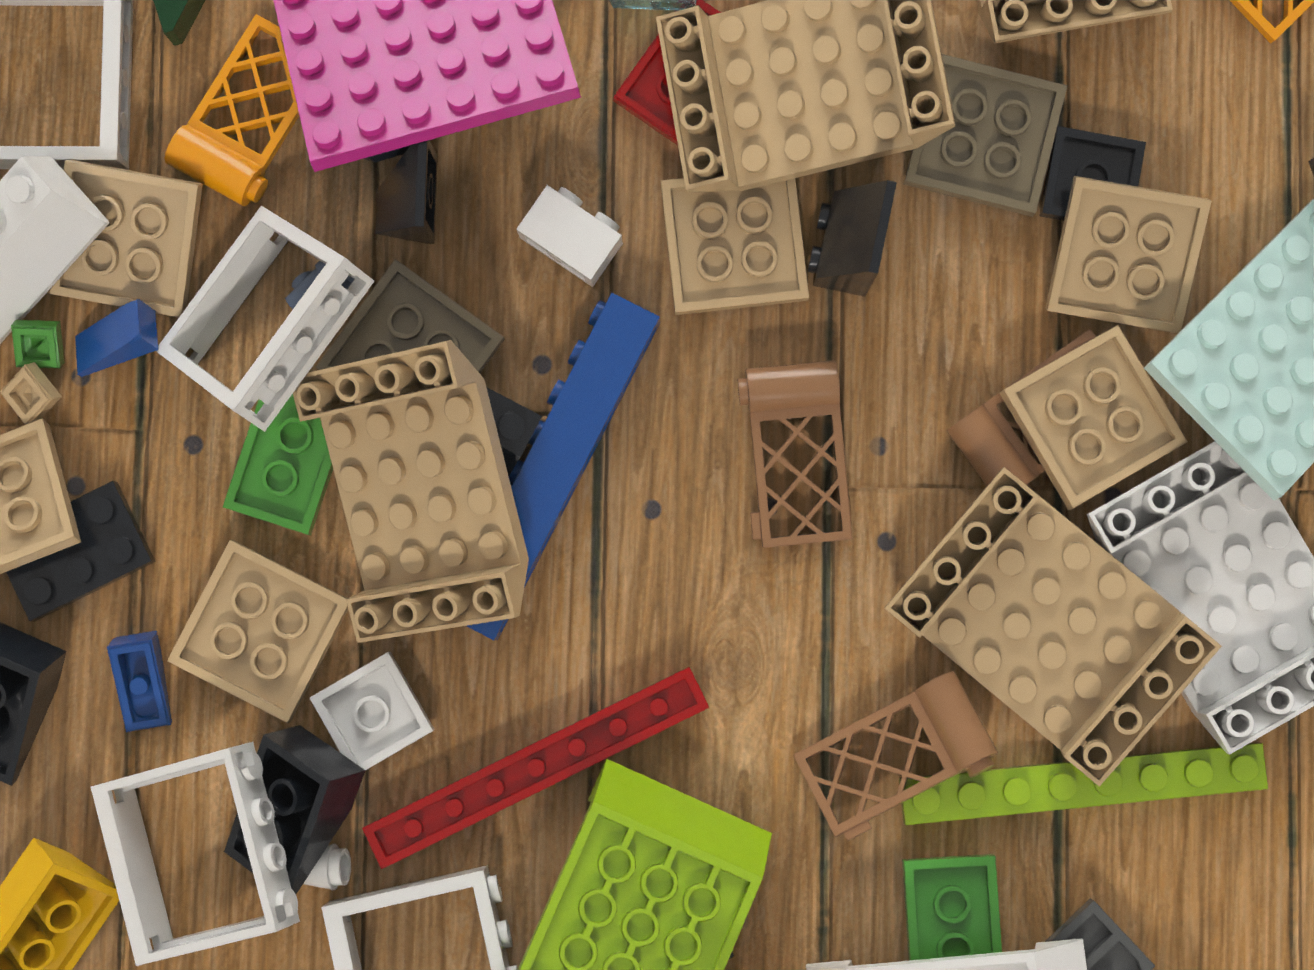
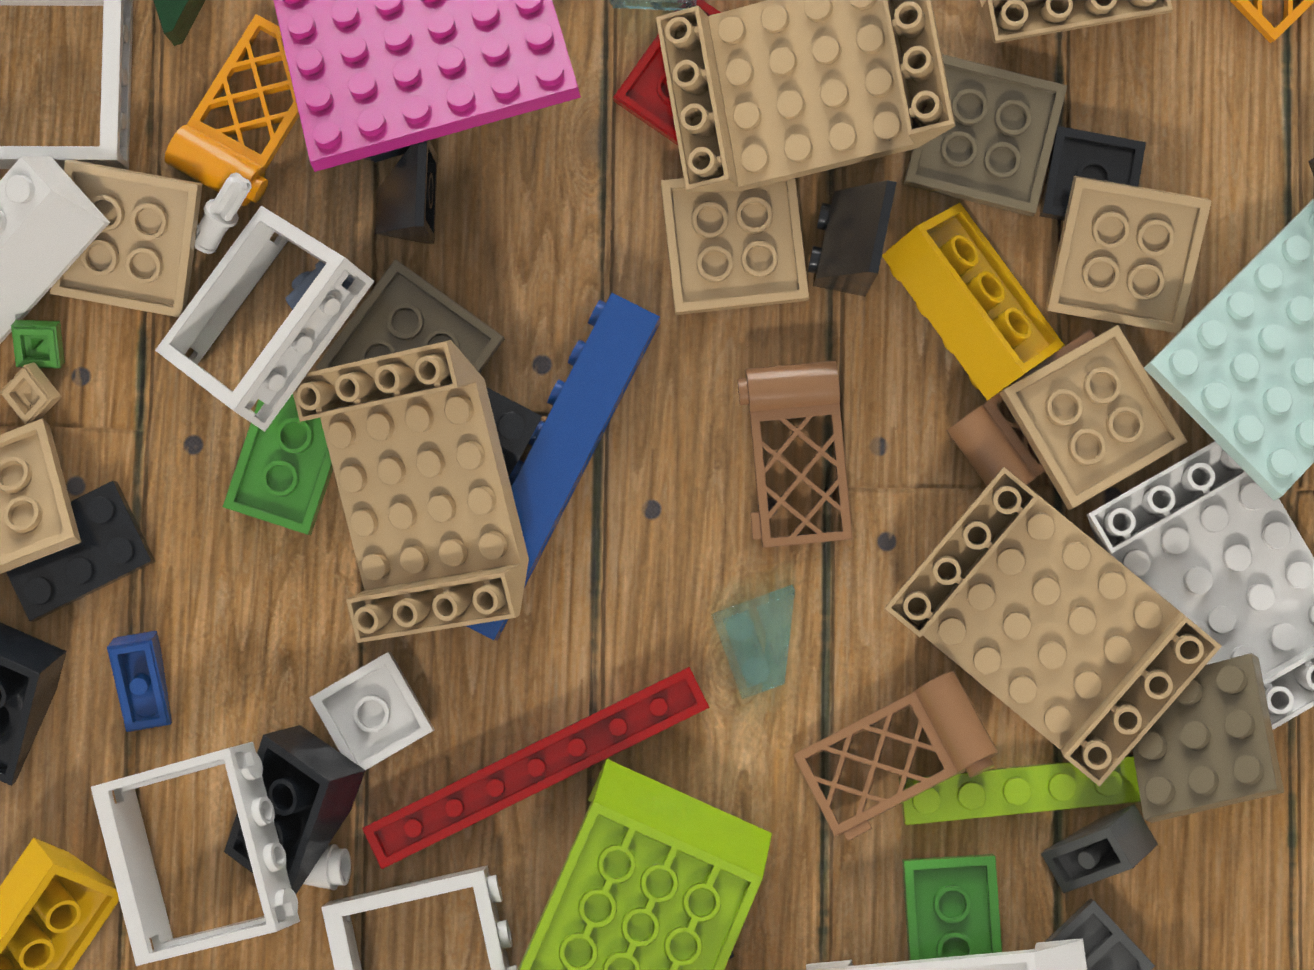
(117, 338): blue slope -> none
(221, 213): none -> white axle
(259, 631): tan plate -> none
(571, 234): white brick -> none
(757, 640): none -> clear light blue wing
(972, 300): none -> yellow slope
(1100, 849): none -> dark grey slope
(1210, 745): none -> dark tan plate

